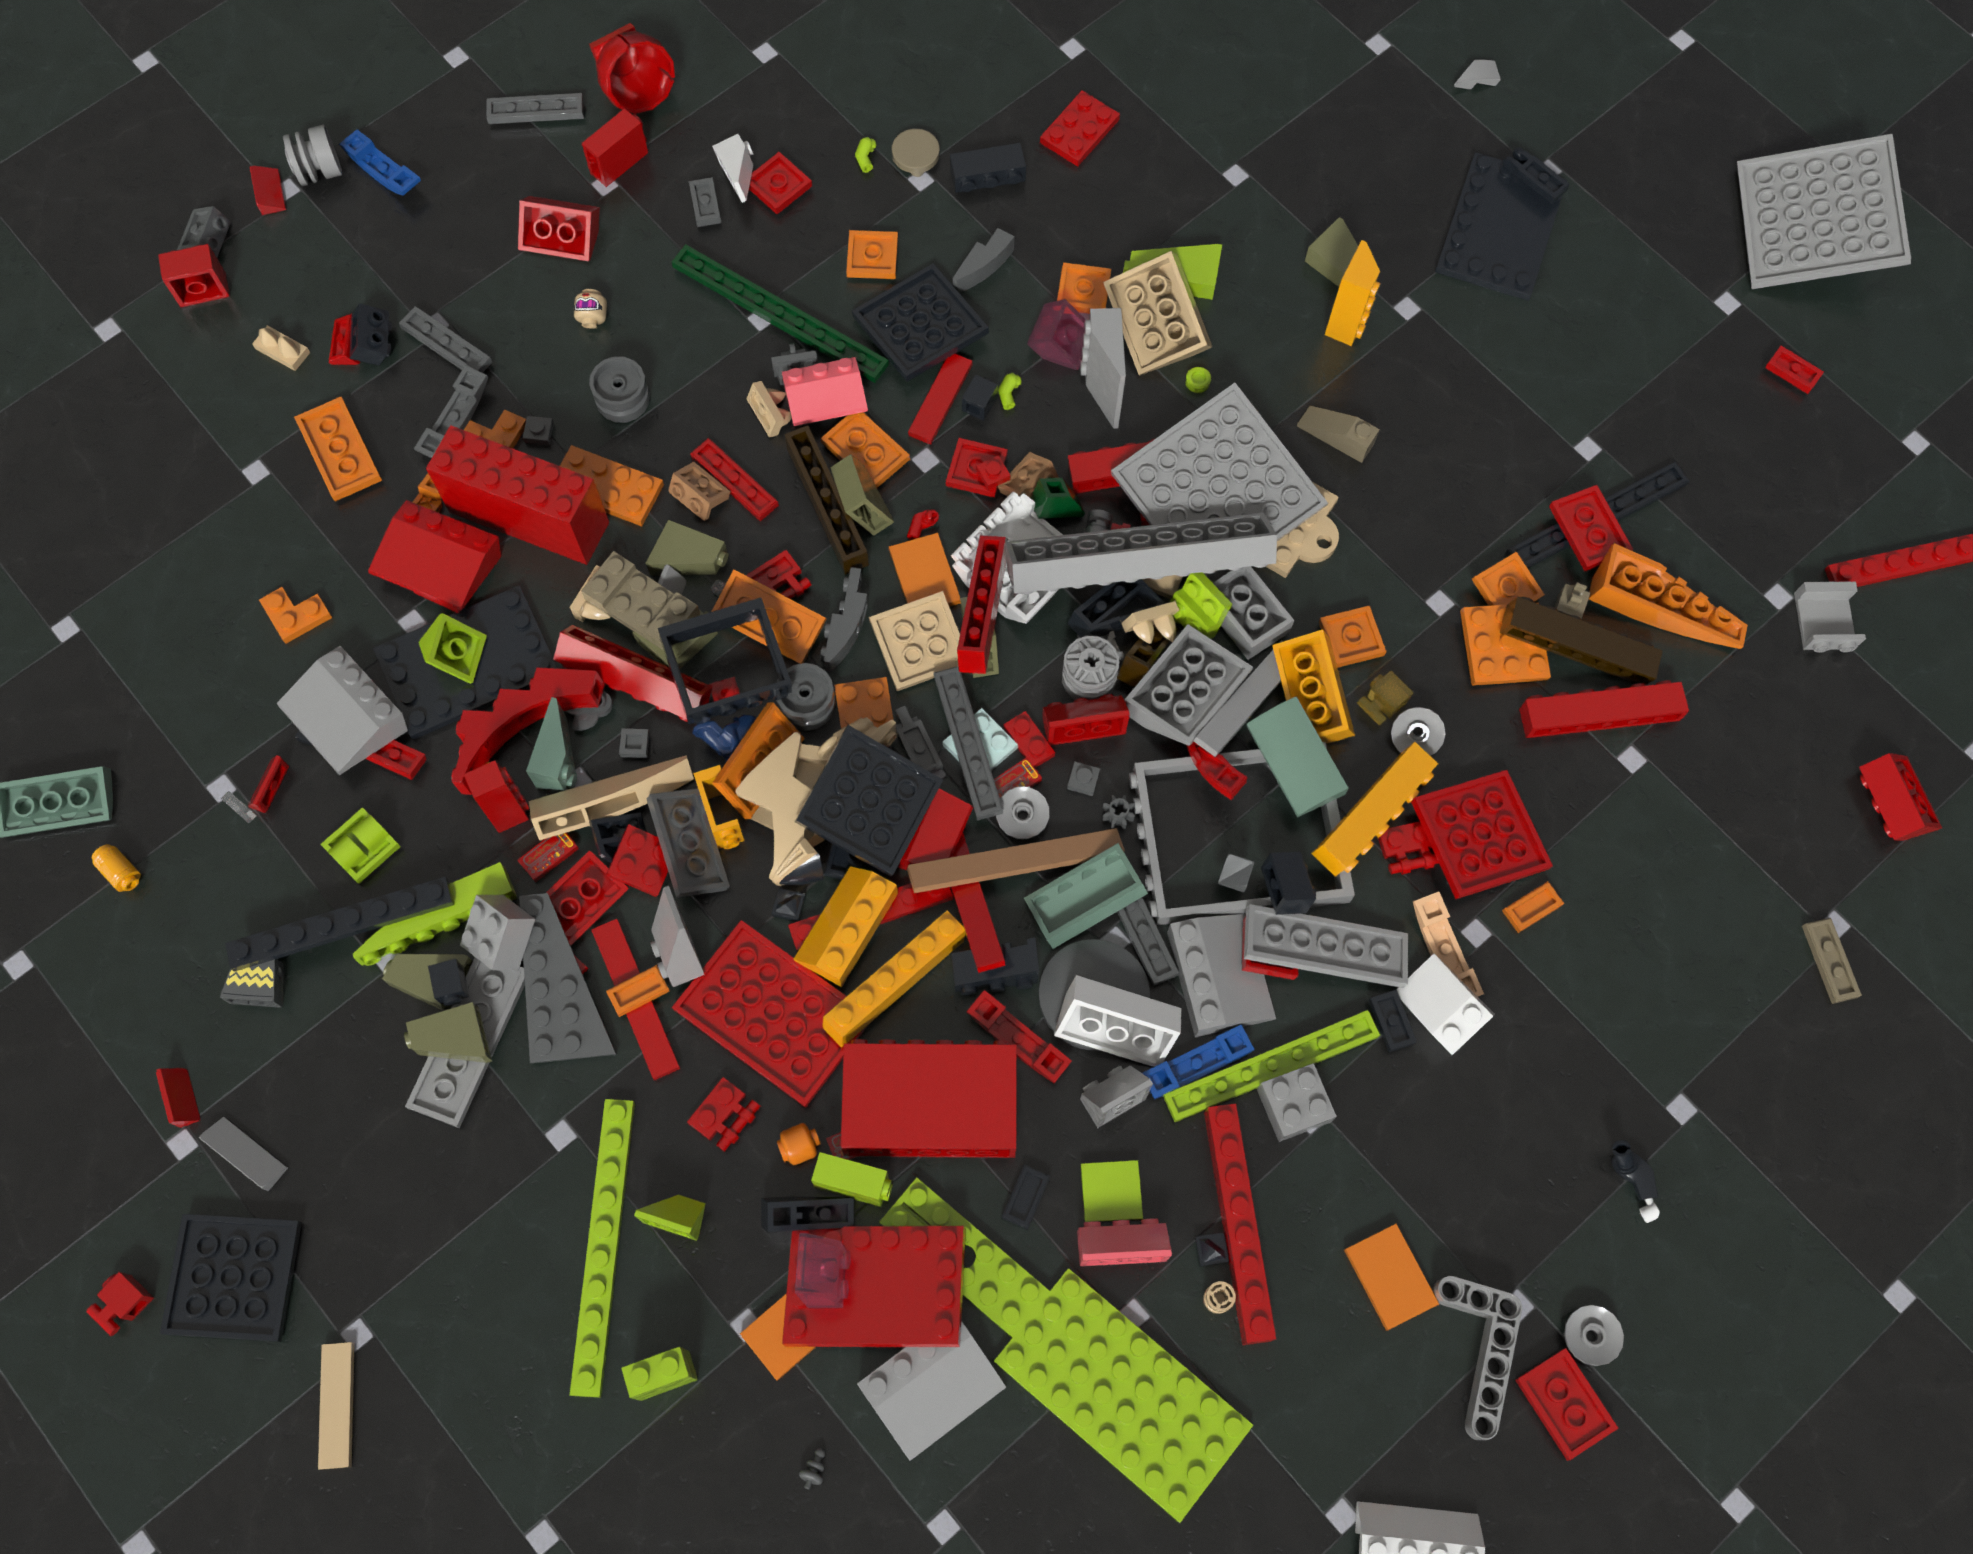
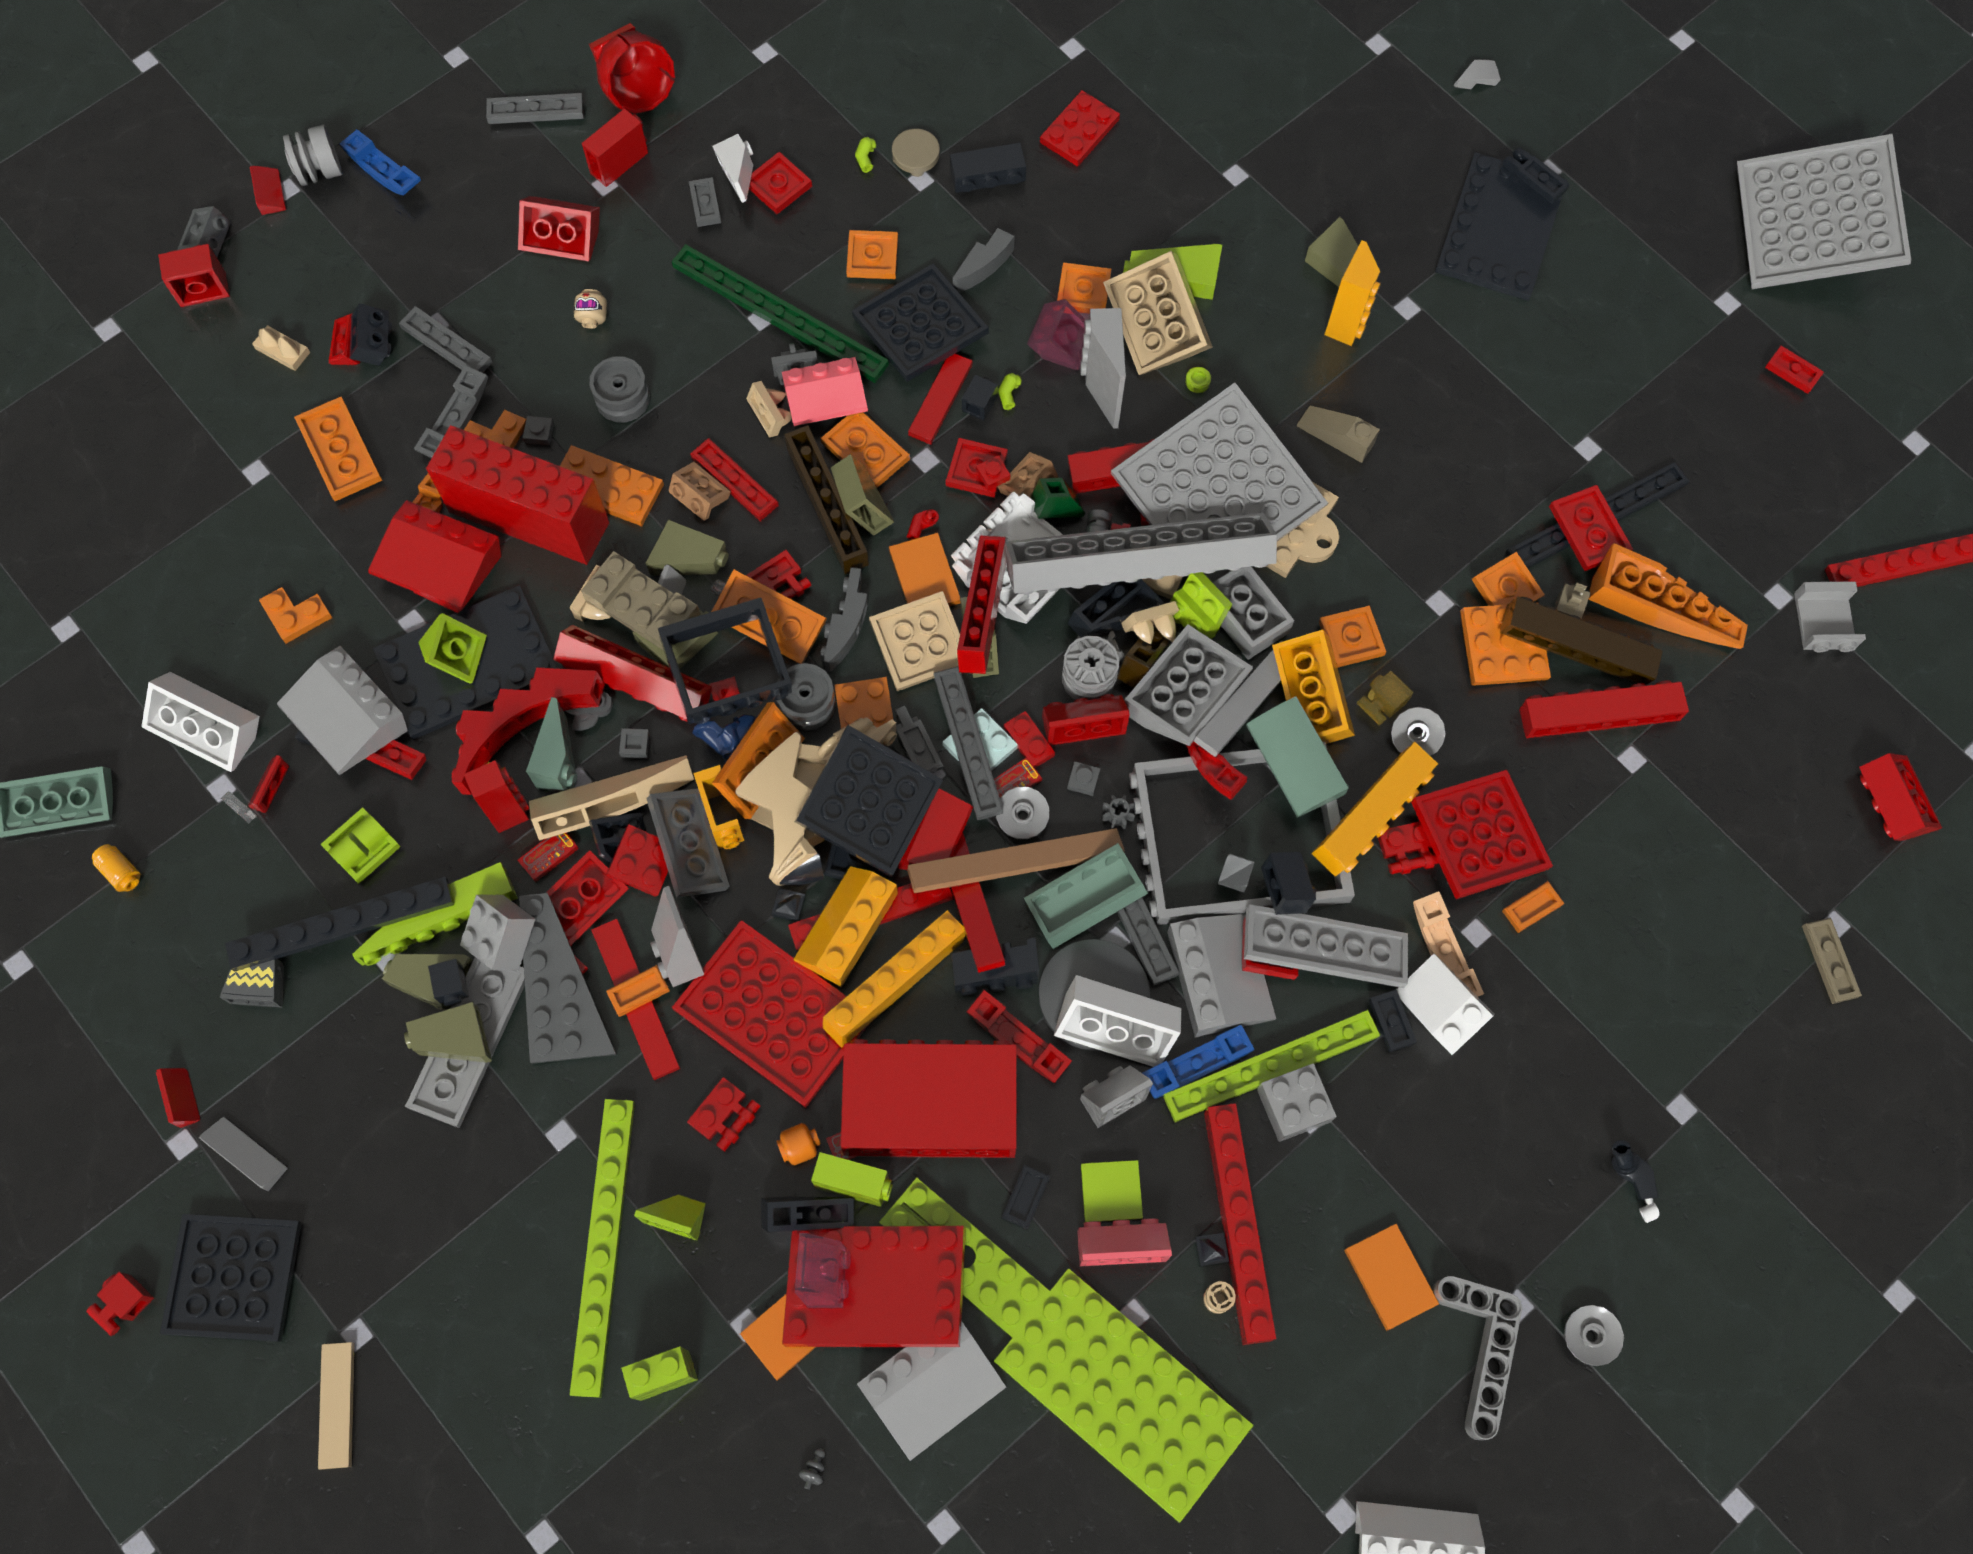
(199, 720): none -> white slope
(1566, 1404): red plate -> none

